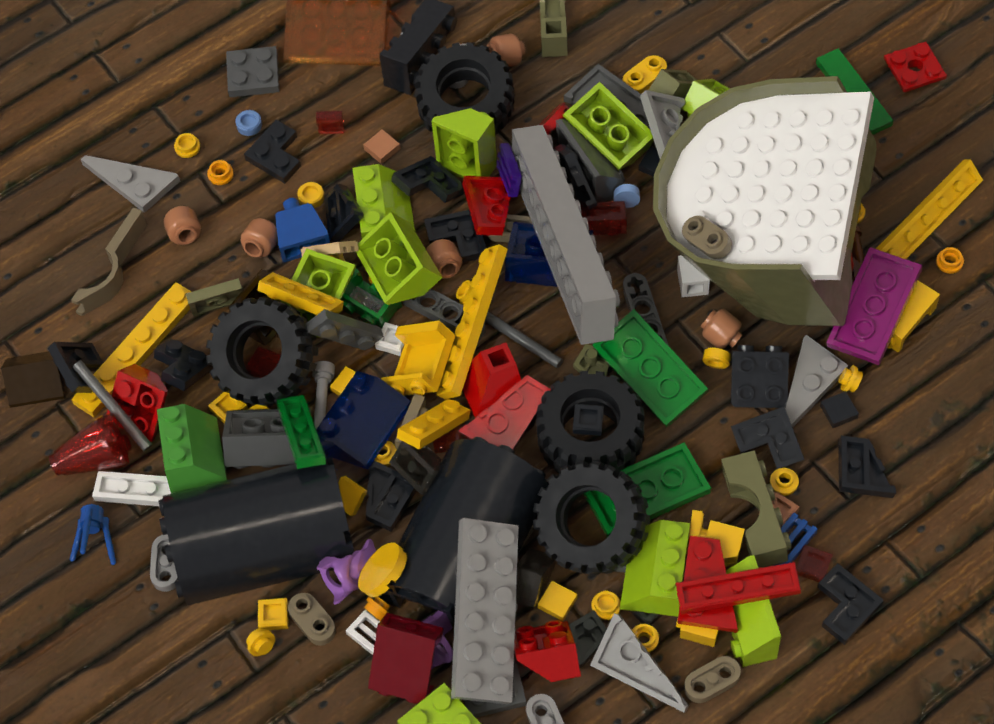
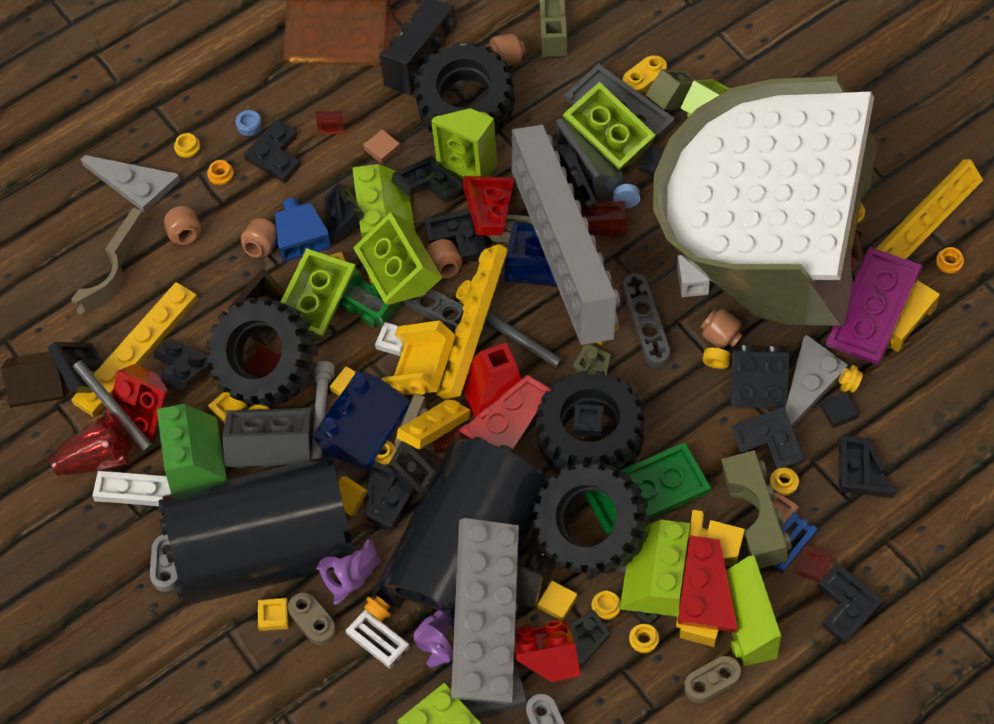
(90, 523): blue plant -> none
(213, 297): olive tile -> none
(252, 71): dark grey plate -> none
(260, 642): yellow plate -> none
(298, 295): yellow plate -> none
(301, 432): green tile -> none
(311, 193): yellow tile -> none
(334, 248): tan tile -> none
(344, 330): dark grey plate -> none
(381, 568): yellow tile -> none
(404, 658): dark red panel -> none
(509, 170): dark purple tile -> none
(550, 121): red tile -> none
(629, 661): light grey wing -> none
(651, 369): green plate -> none
(662, 116): light grey wing -> none
(705, 235): dark tan plate -> none
(738, 588): red tile -> none
(836, 64): green tile -> none
(919, 57): red piece -> none

